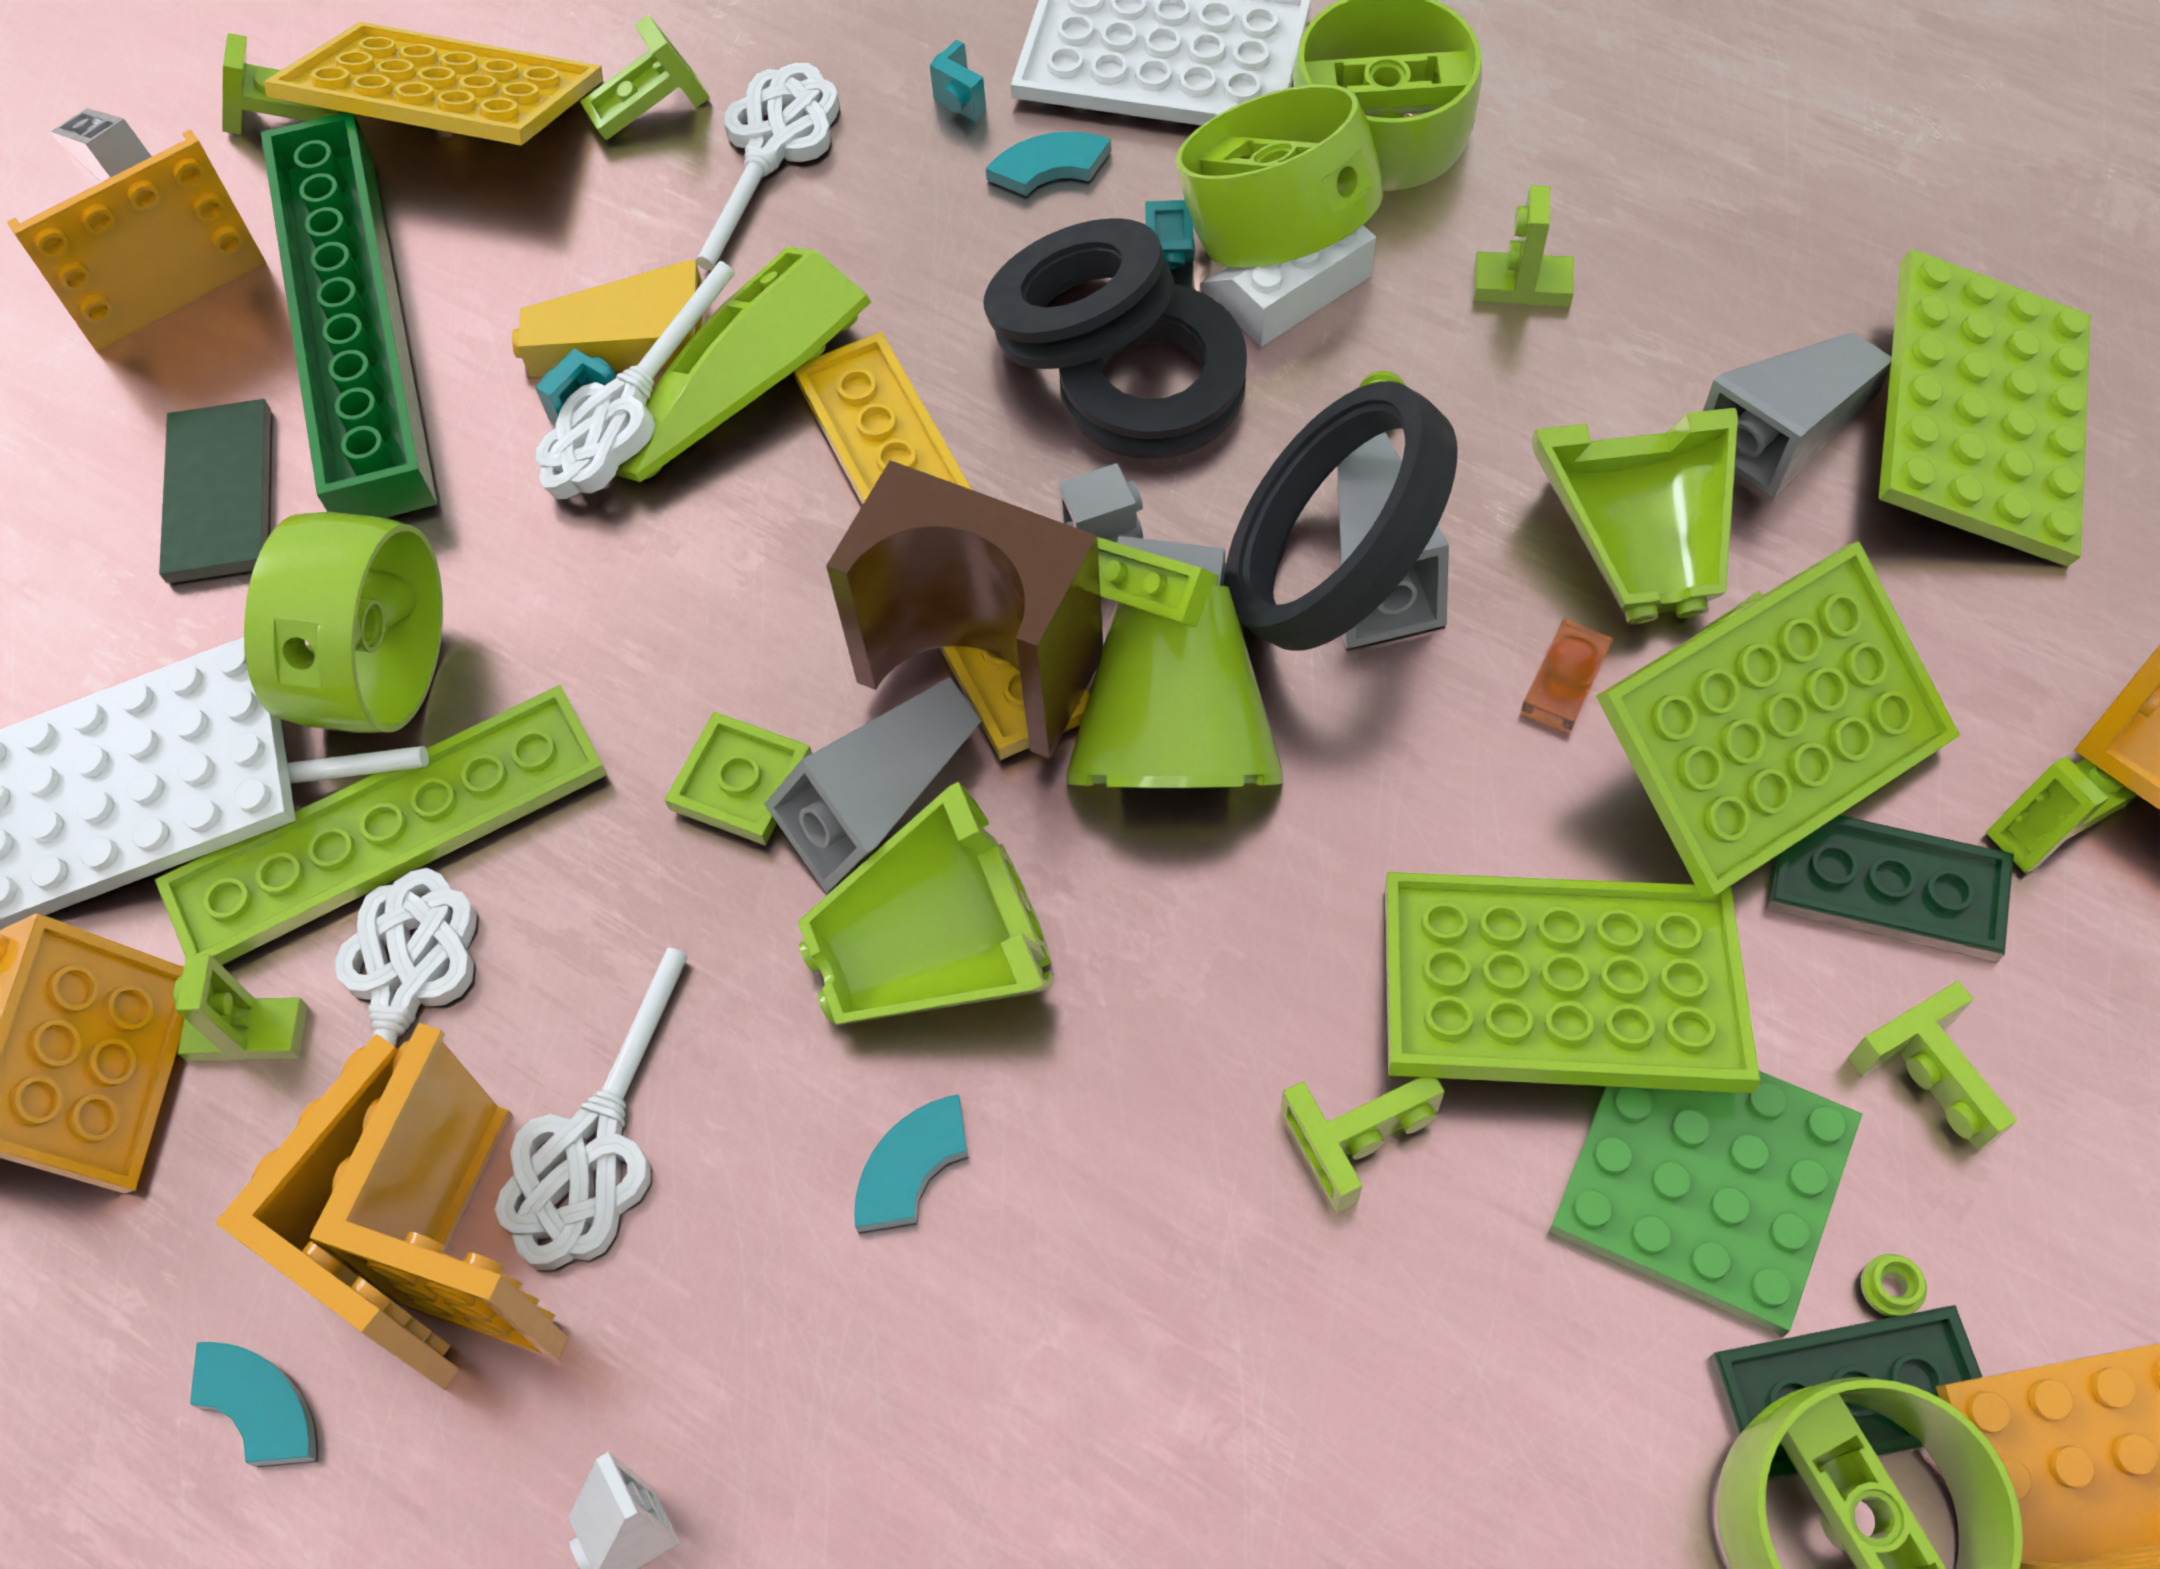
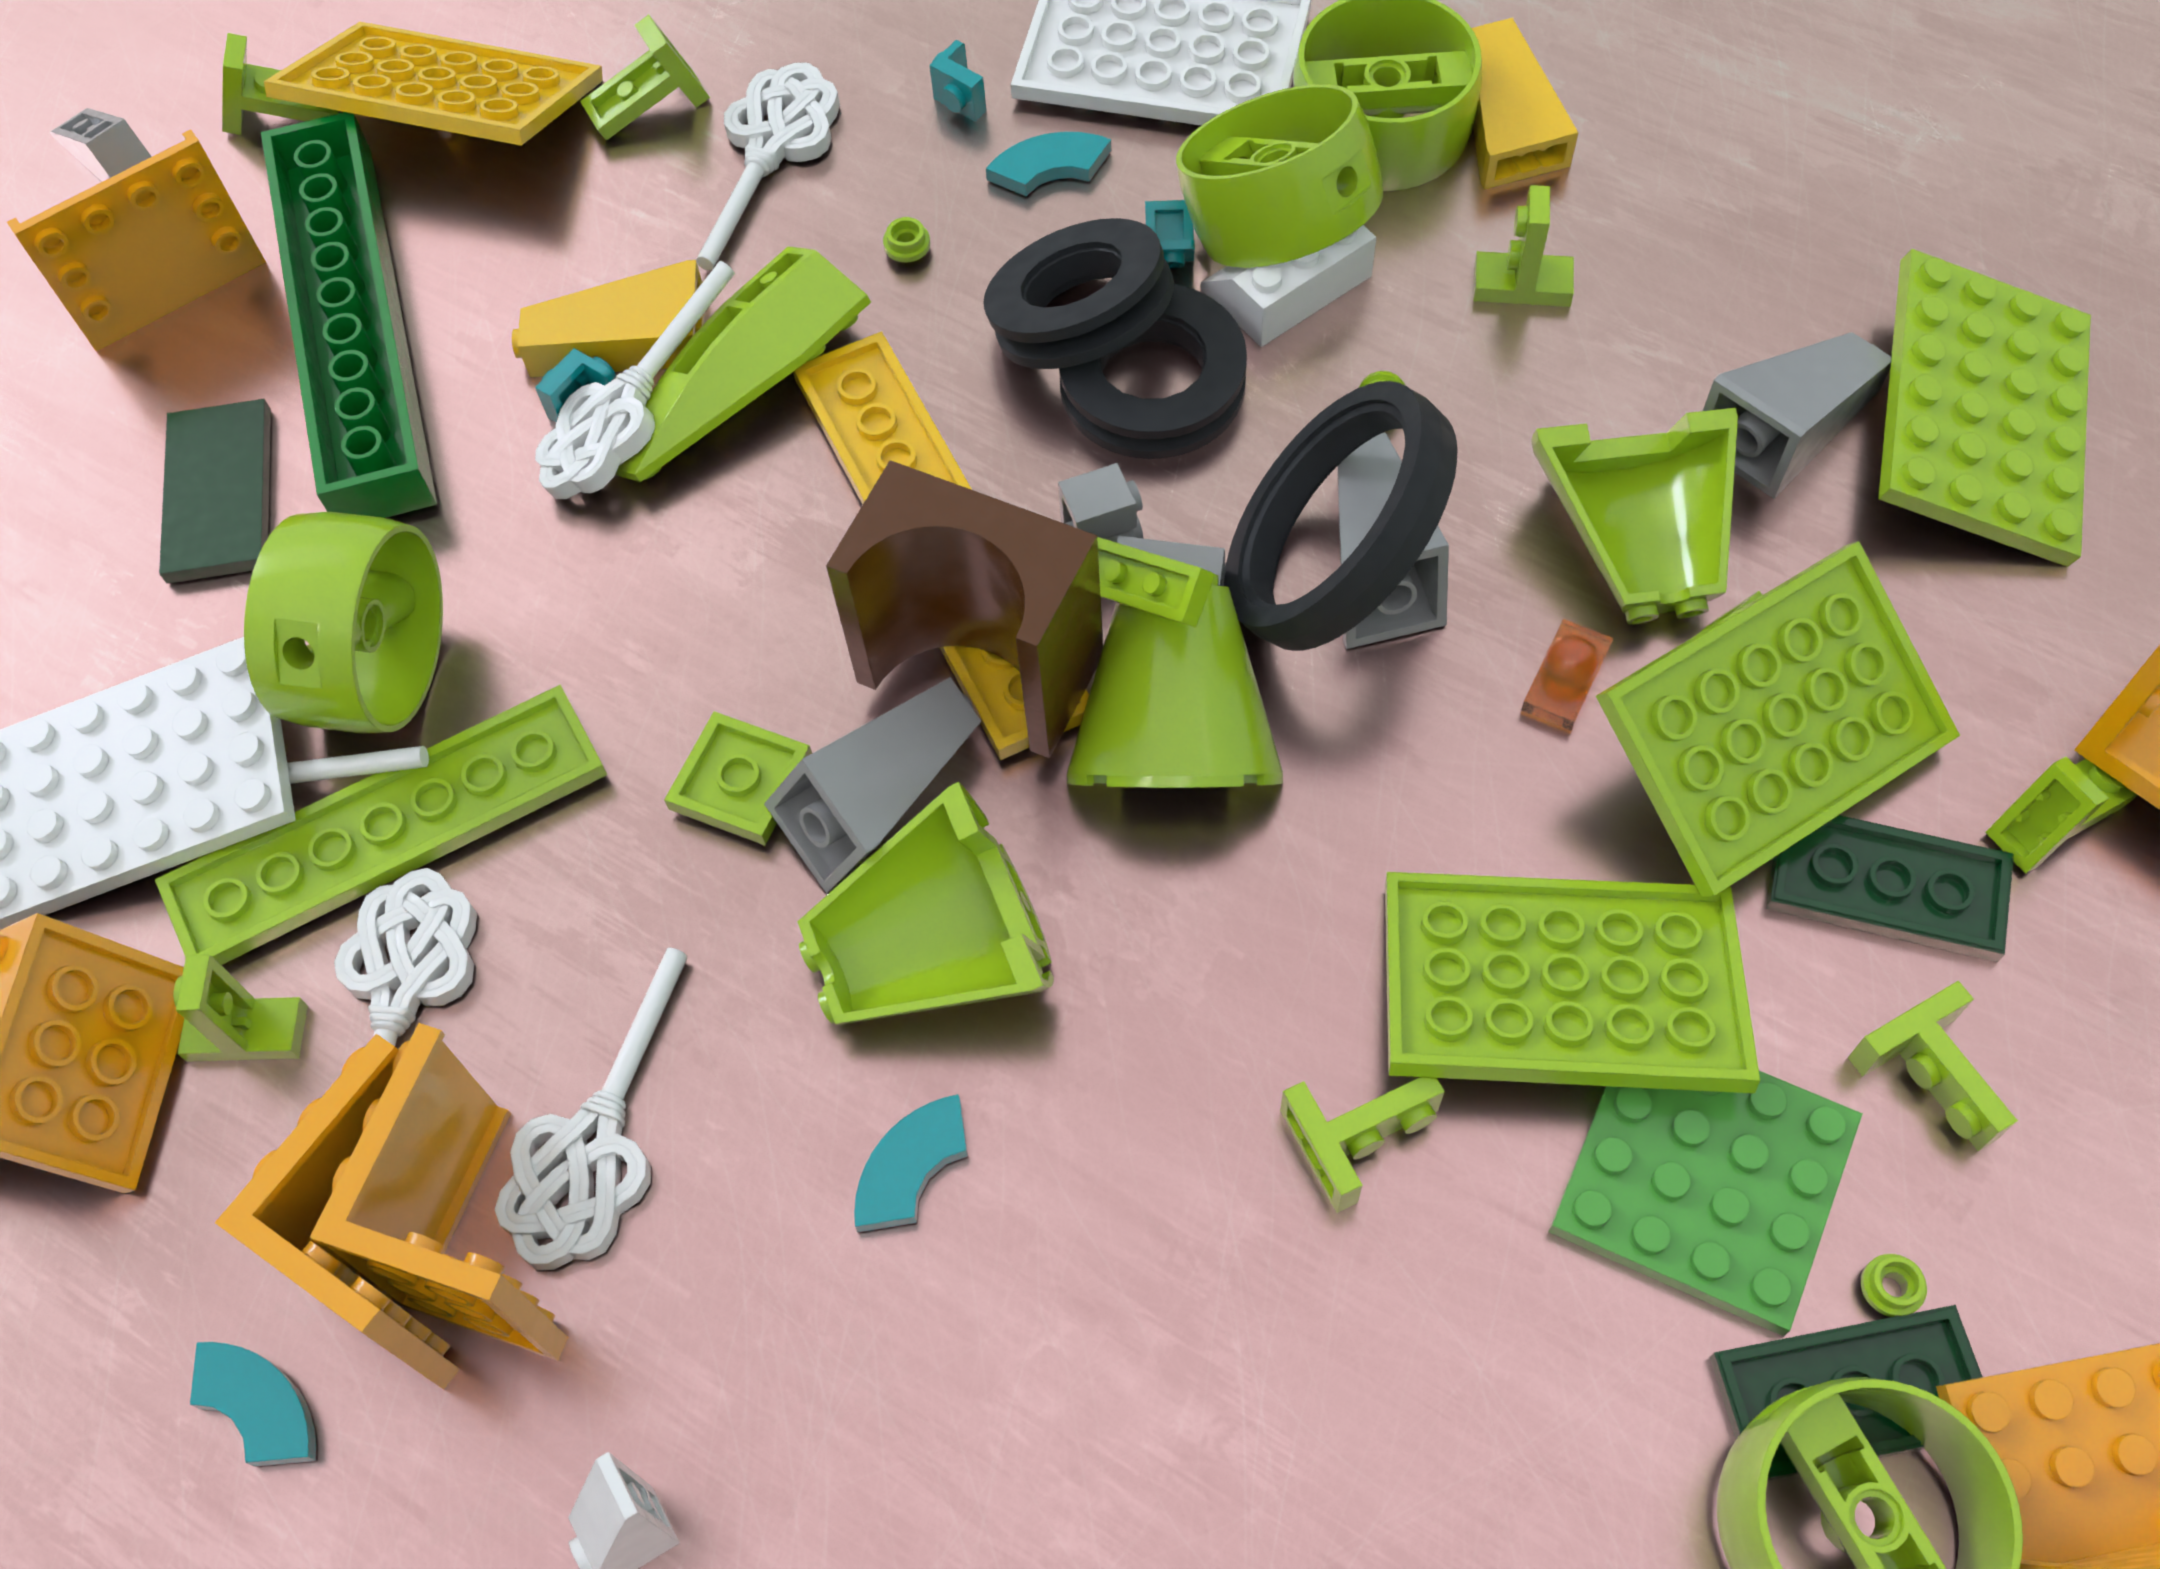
(906, 240): none -> lime plate
(1519, 118): none -> yellow slope

